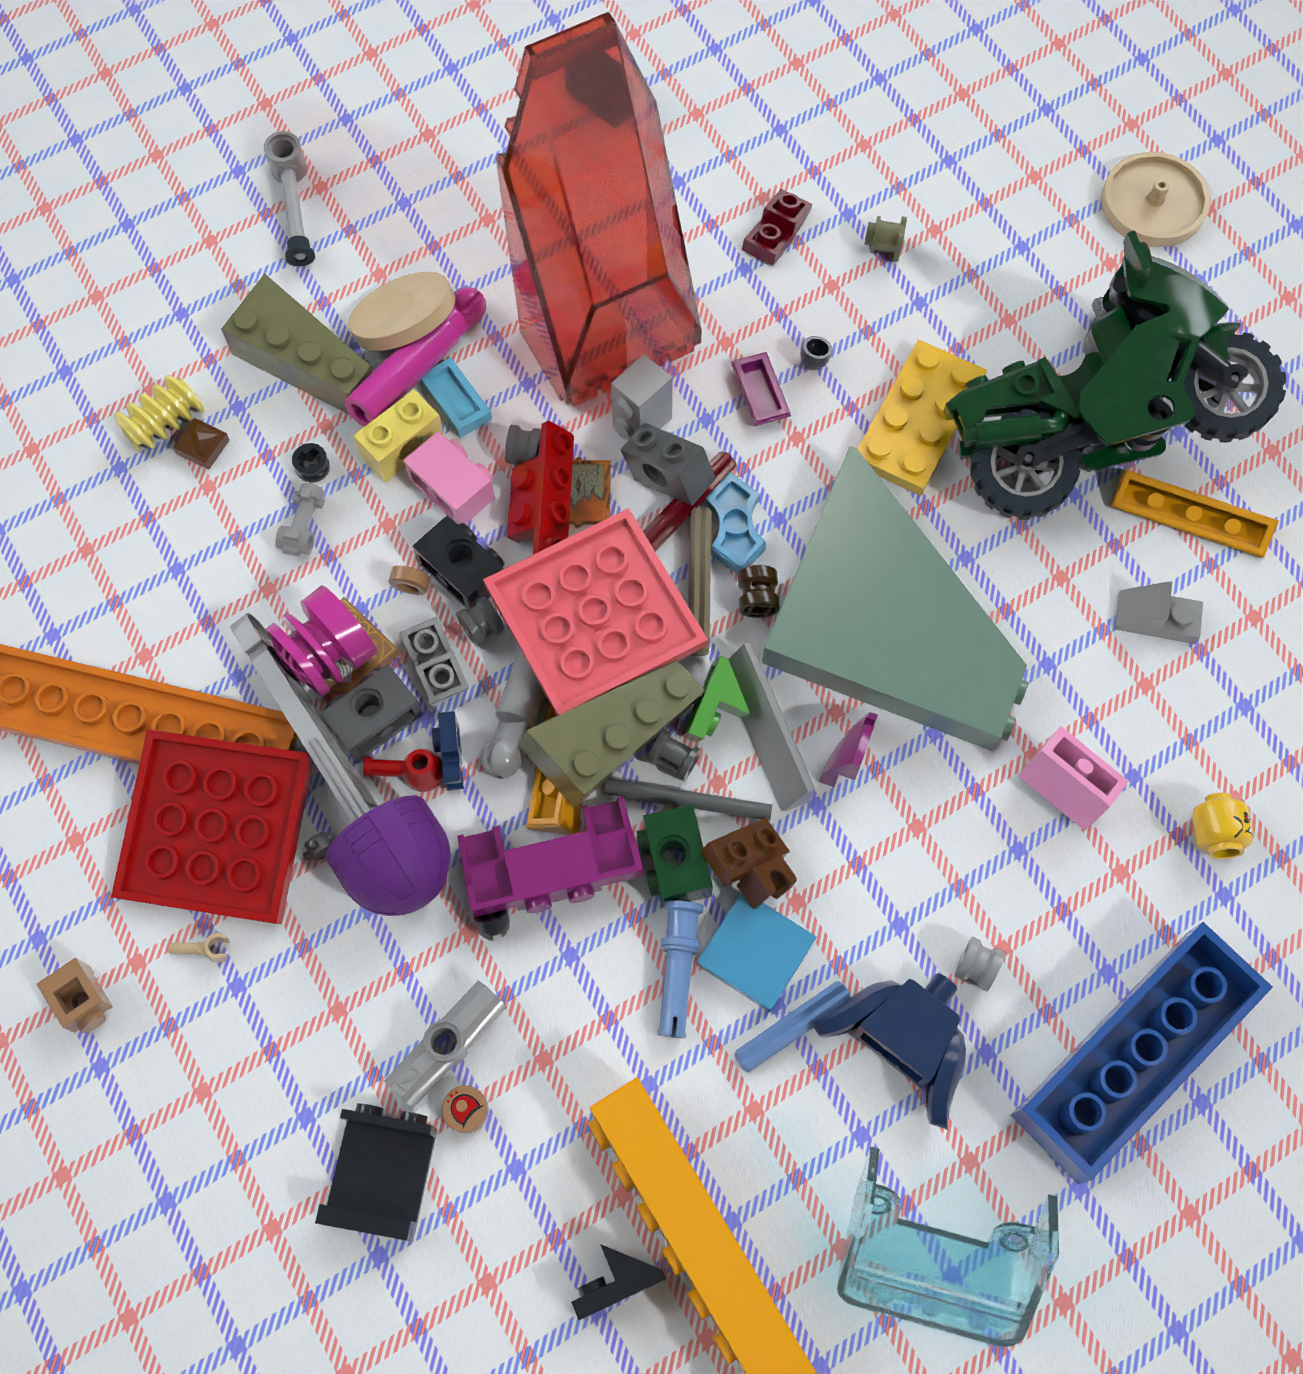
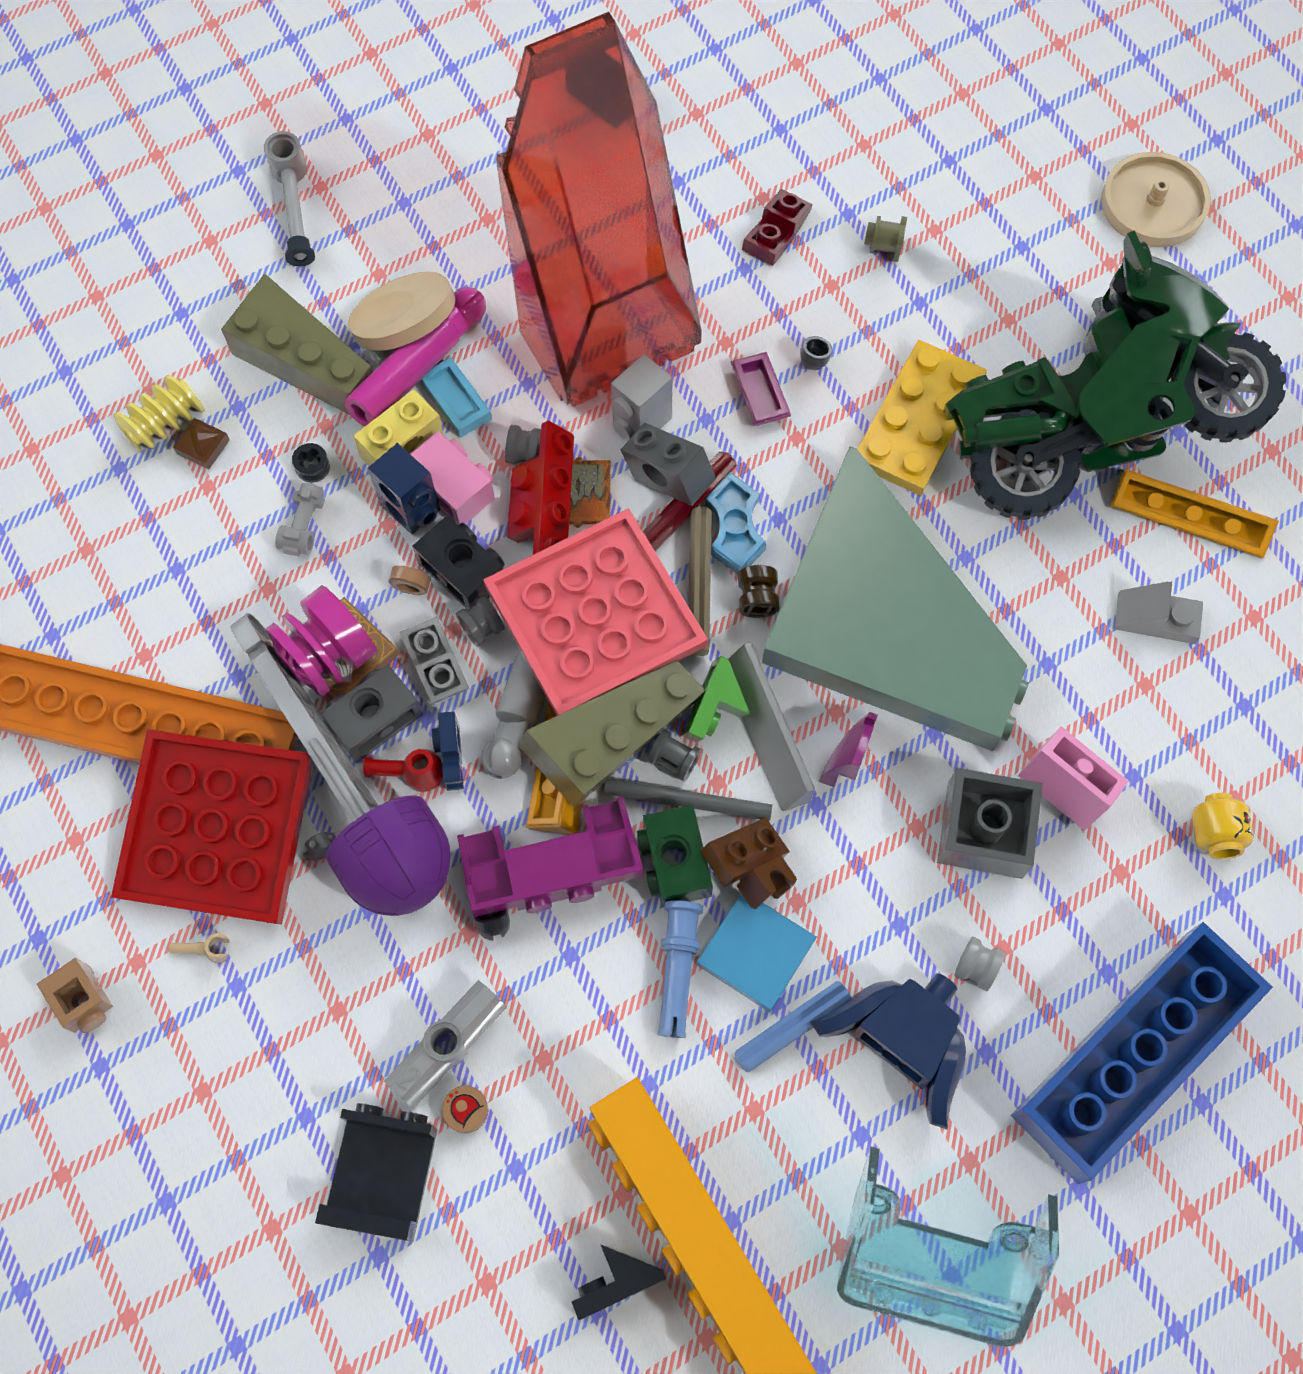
(405, 489): none -> dark blue brick
(990, 823): none -> dark grey brick

